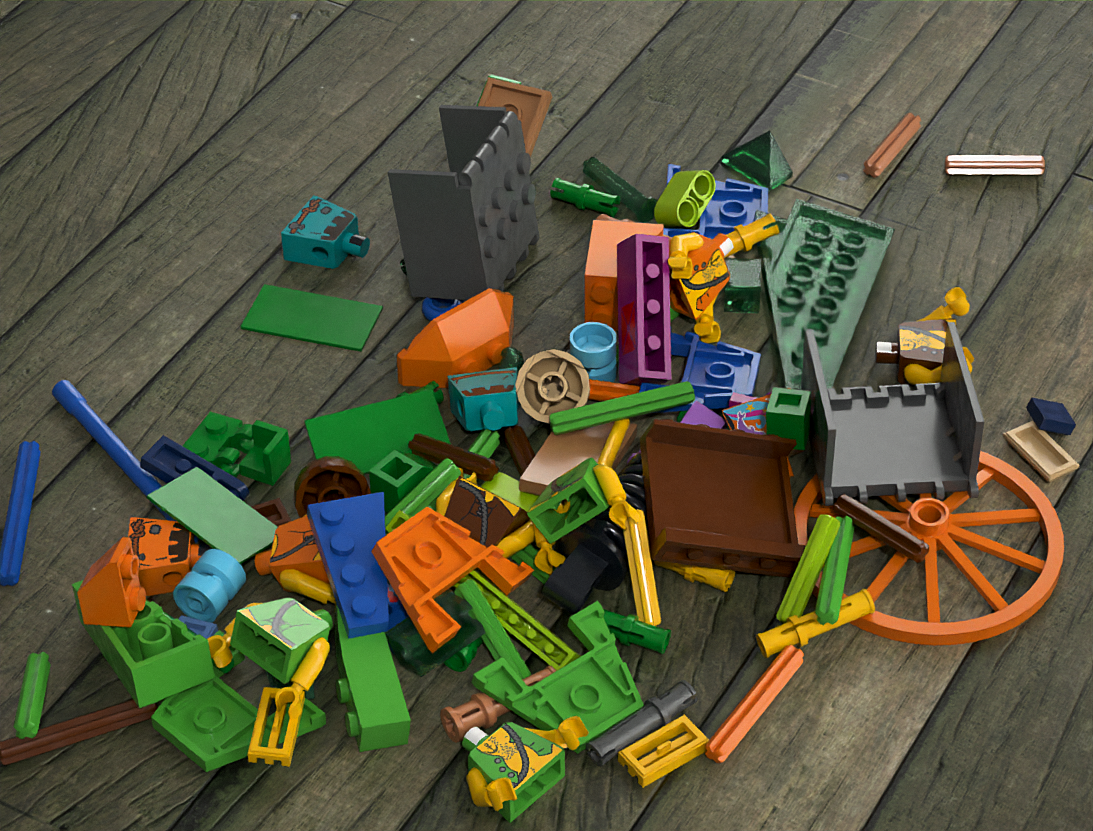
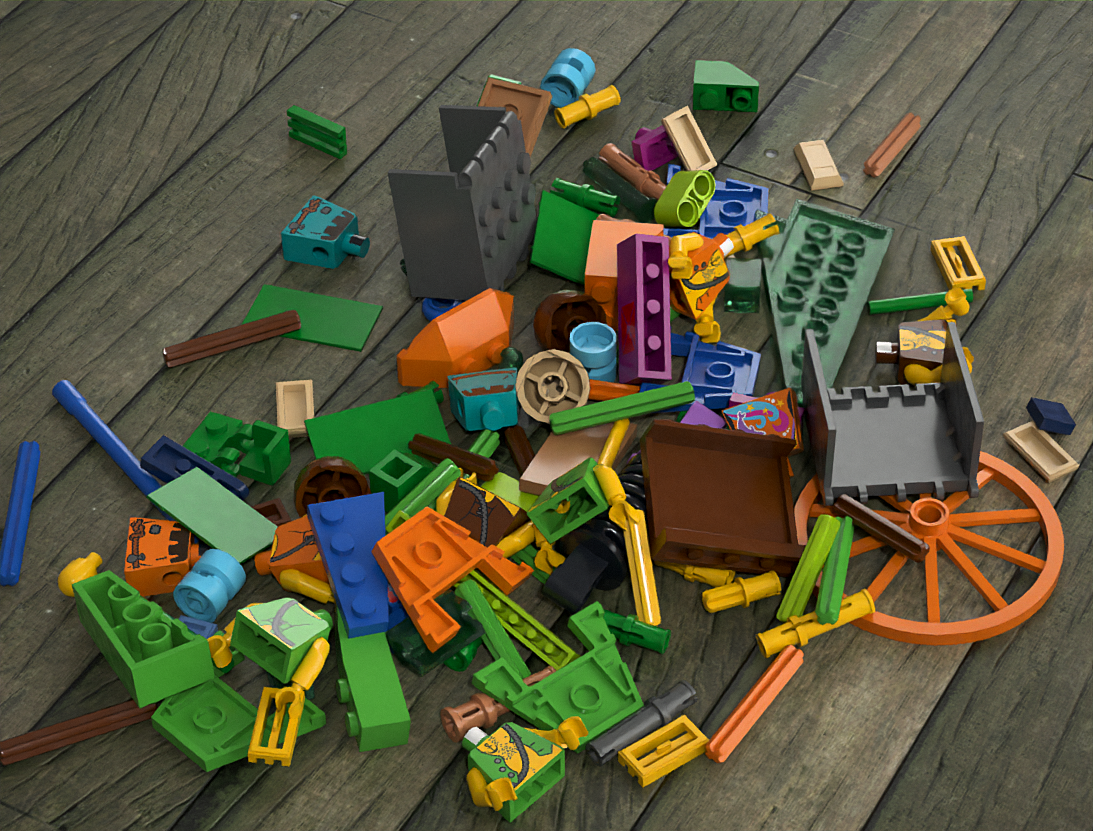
(32, 695): bright green axle -> none
(78, 570): none -> yellow cylinder
(112, 588): orange slope -> none
(231, 338): none -> reddish brown axle
(294, 406): none -> tan tile
(317, 132): none -> green tile
(561, 314): none -> reddish brown cylinder
(562, 237): none -> green window
(568, 76): none -> medium azure wheel
(587, 106): none -> yellow pin
(642, 179): none -> nougat pin
(653, 148): none -> magenta tile
(688, 140): none -> tan tile
(723, 88): none -> green slope
(742, 592): none -> yellow axle
(760, 161): clear green slope -> none
(789, 415): green panel -> none
(818, 165): none -> tan tile
(911, 302): none -> green bar
(976, 279): none -> yellow tile
(994, 165): axle -> none

